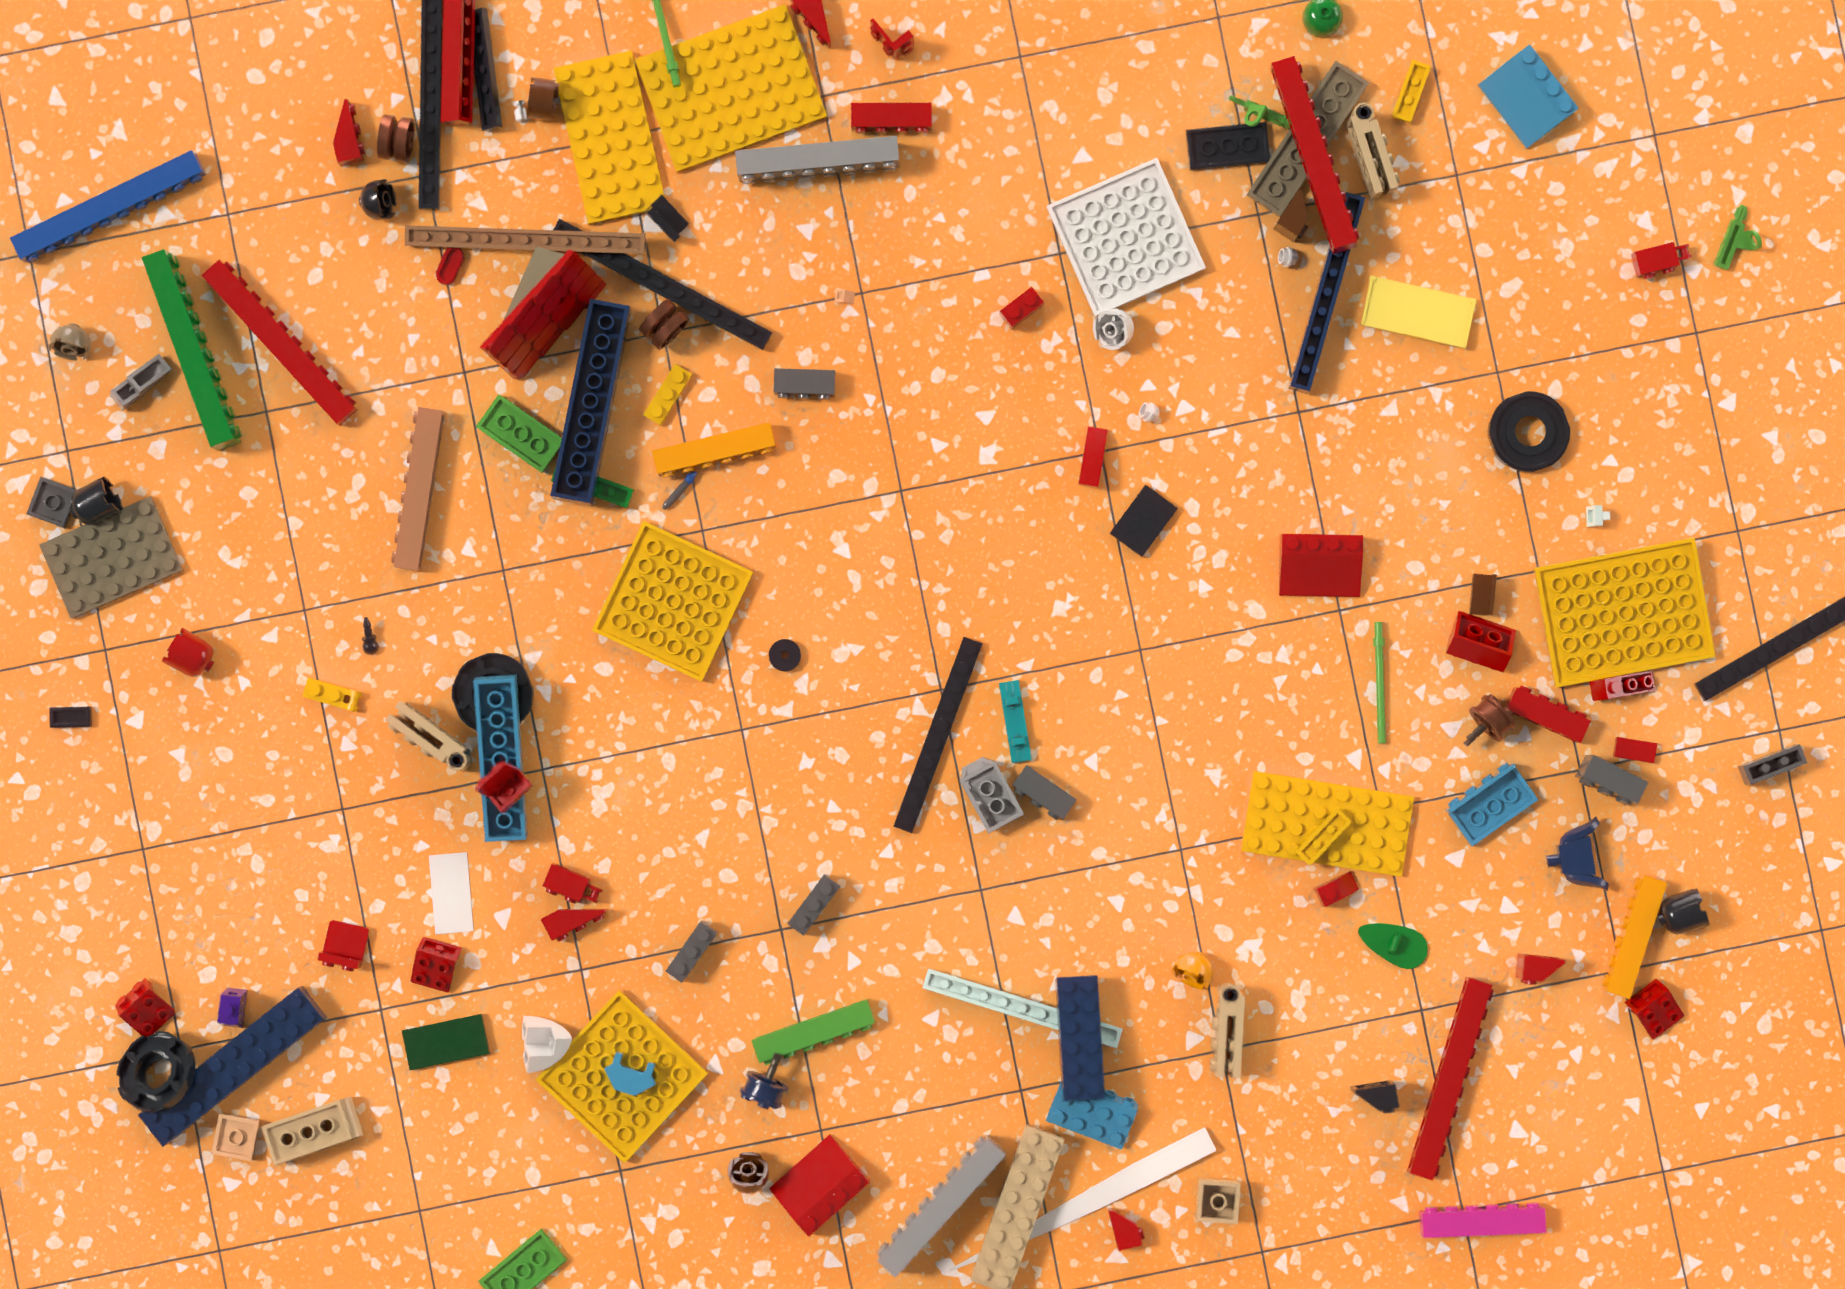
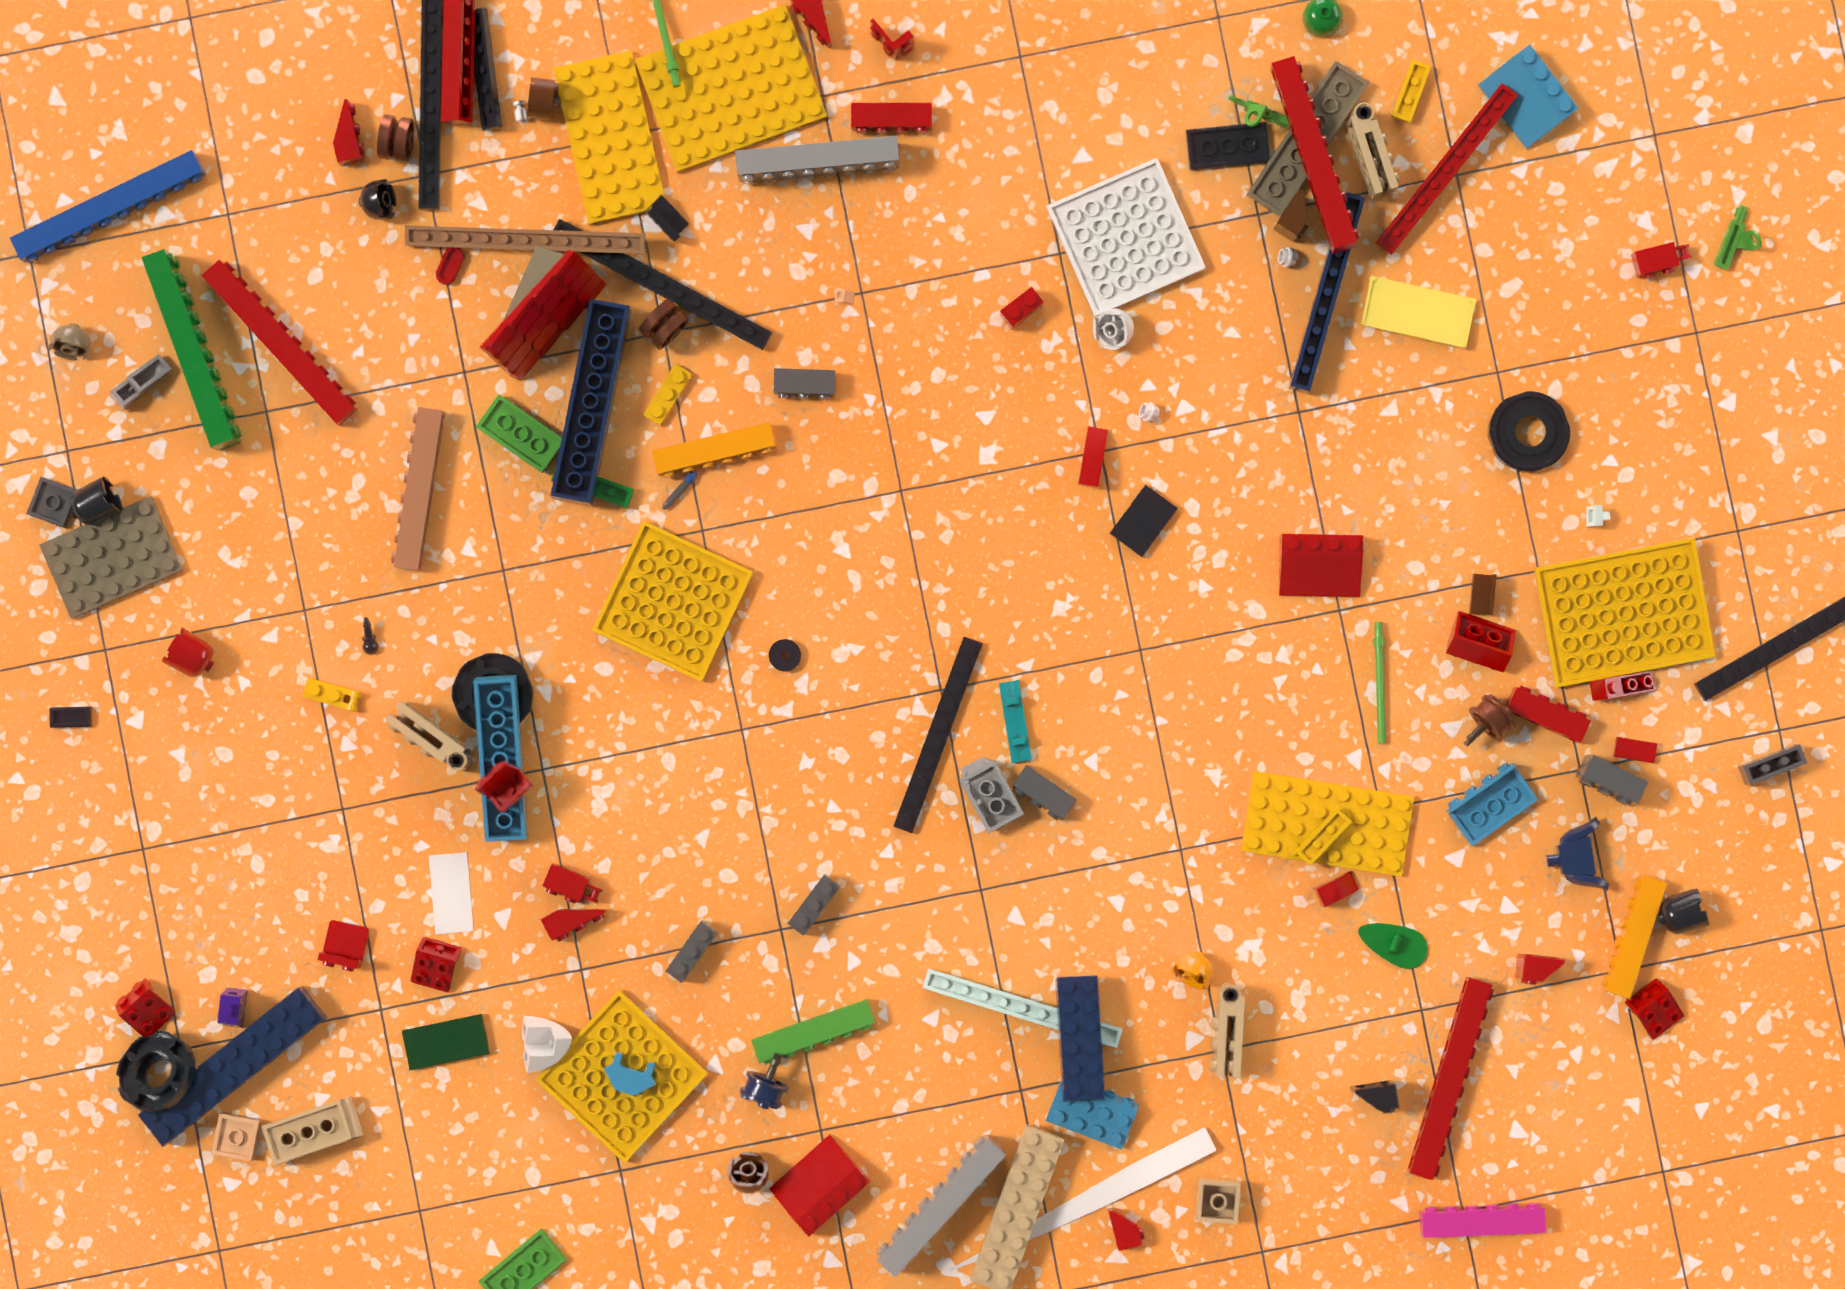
(1446, 169): none -> red plate

